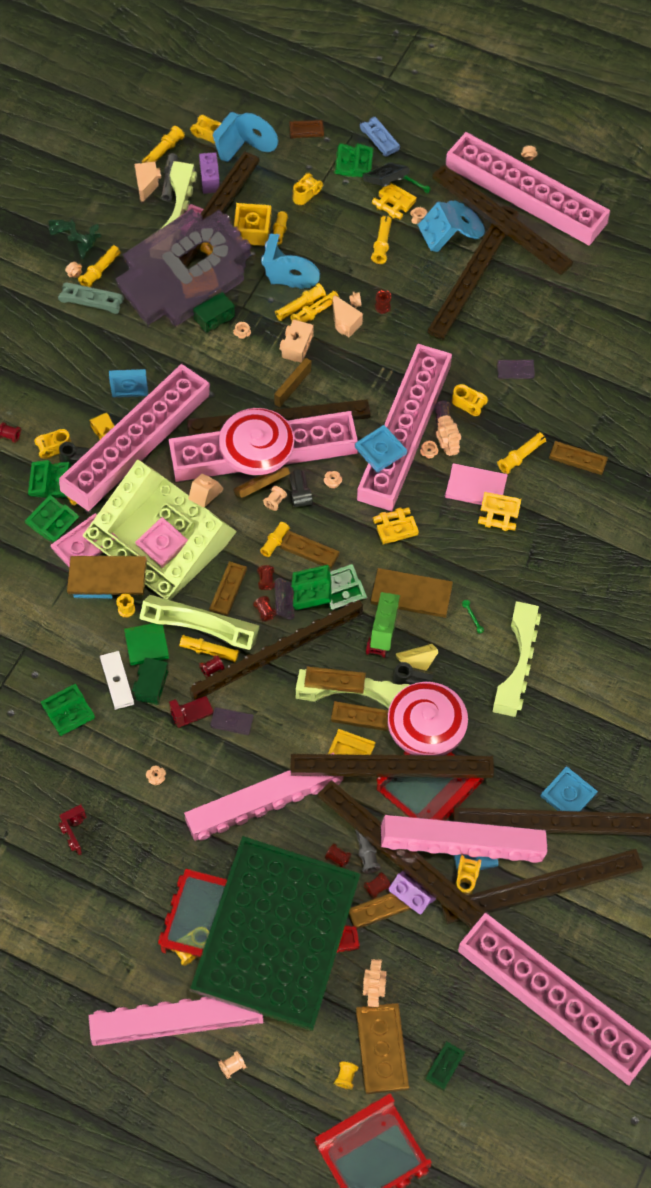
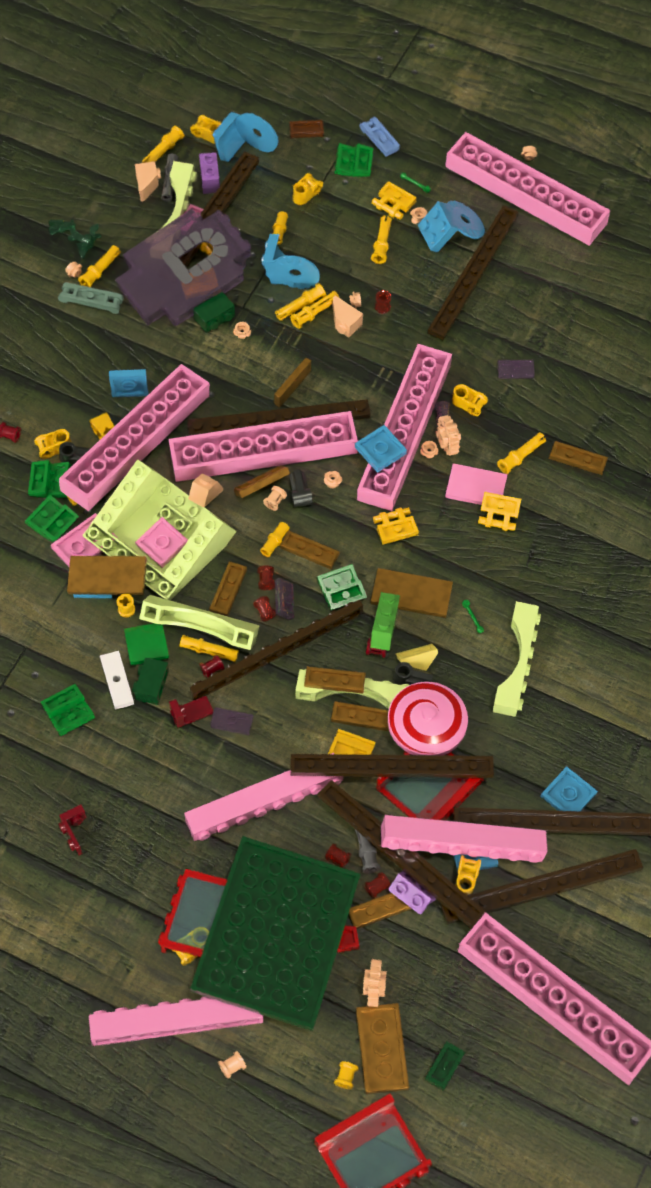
(156, 780): light nougat plate -> none
(253, 222): yellow brick -> none
(256, 441): bright pink dish -> none
(296, 341): light nougat brick -> none
(312, 587): green slope -> none
(386, 174): pearl dark grey plate -> none
(502, 220): dark brown plate -> none

